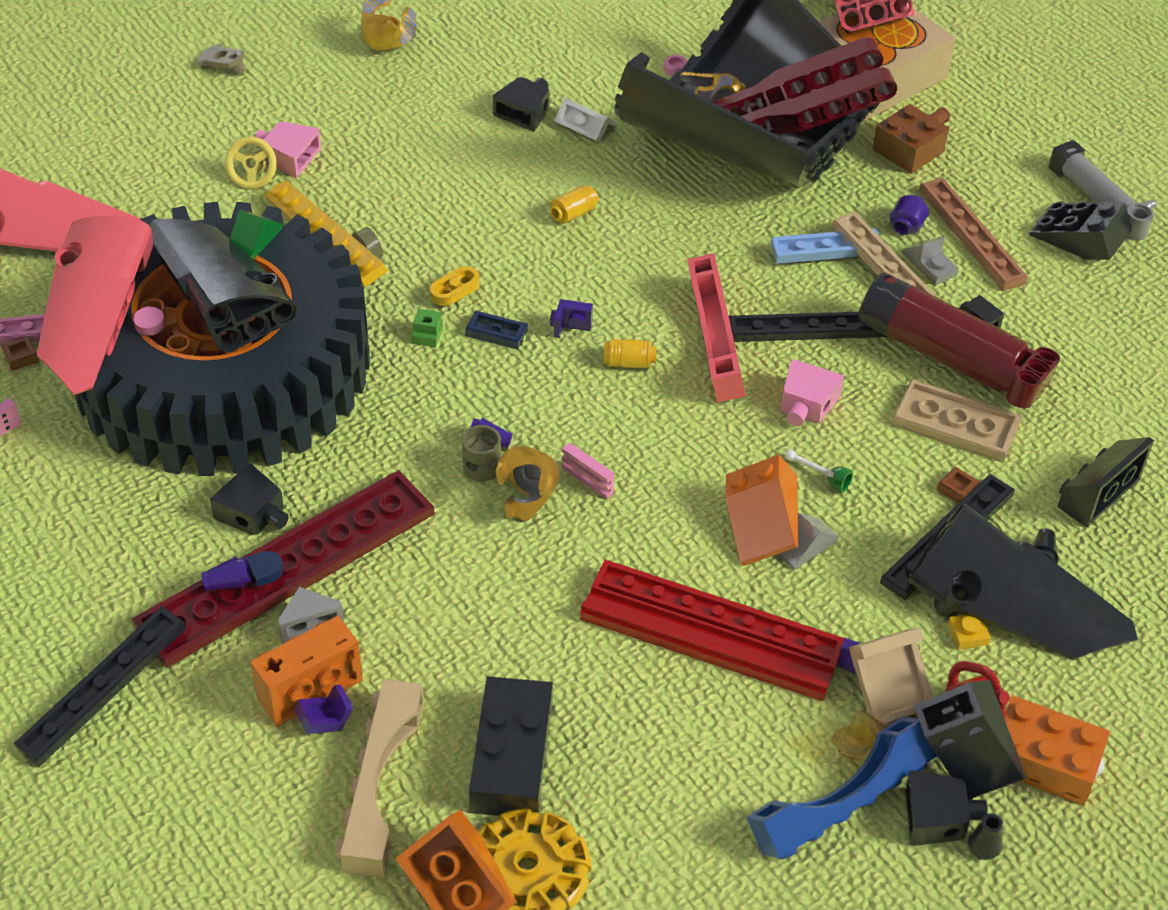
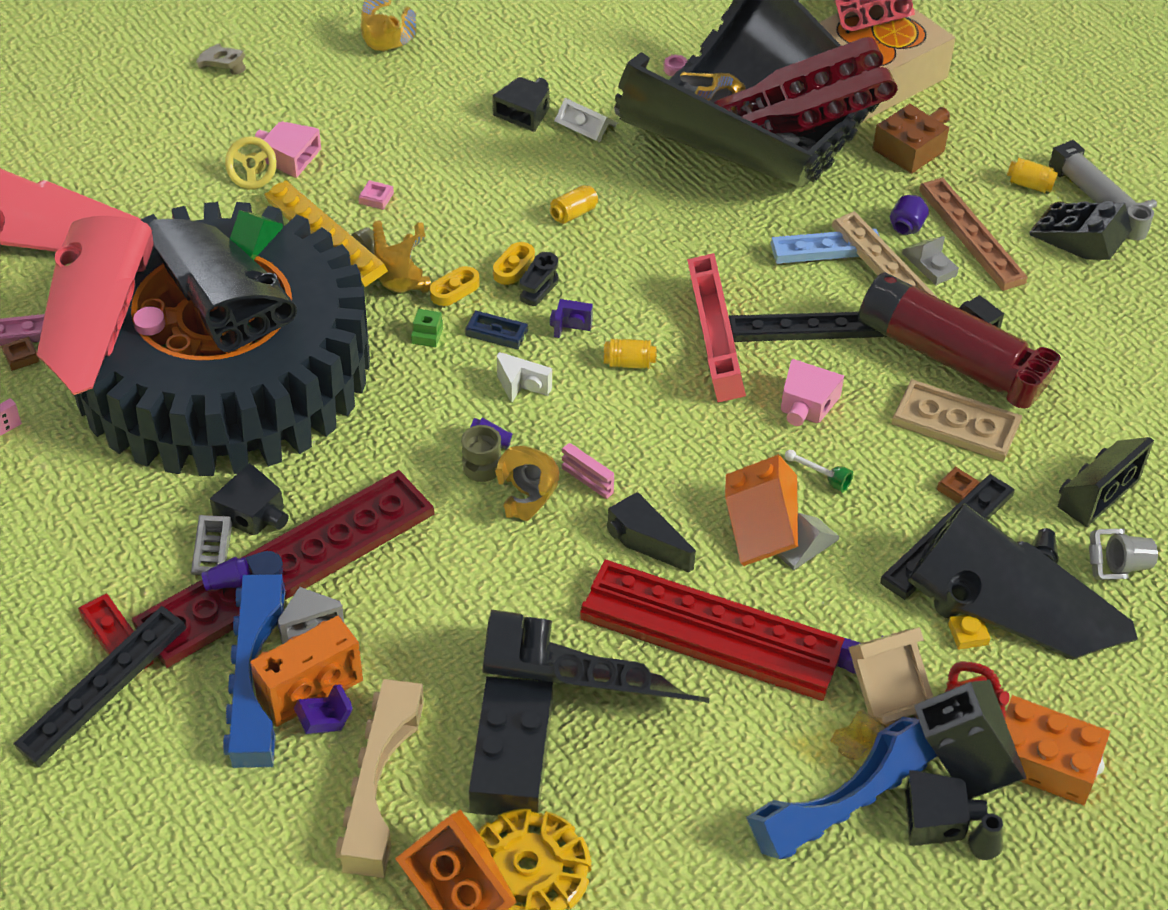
(106, 623): none -> red tile
(211, 524): none -> light grey slope
(251, 730): none -> blue arch
(376, 195): none -> bright pink tile
(402, 272): none -> pearl gold piece
(513, 263): none -> yellow plate
(519, 373): none -> white slope
(528, 654): none -> black panel
(539, 278): none -> black piece
(647, 532): none -> black slope
(1032, 175): none -> yellow head
(1123, 554): none -> light grey piece

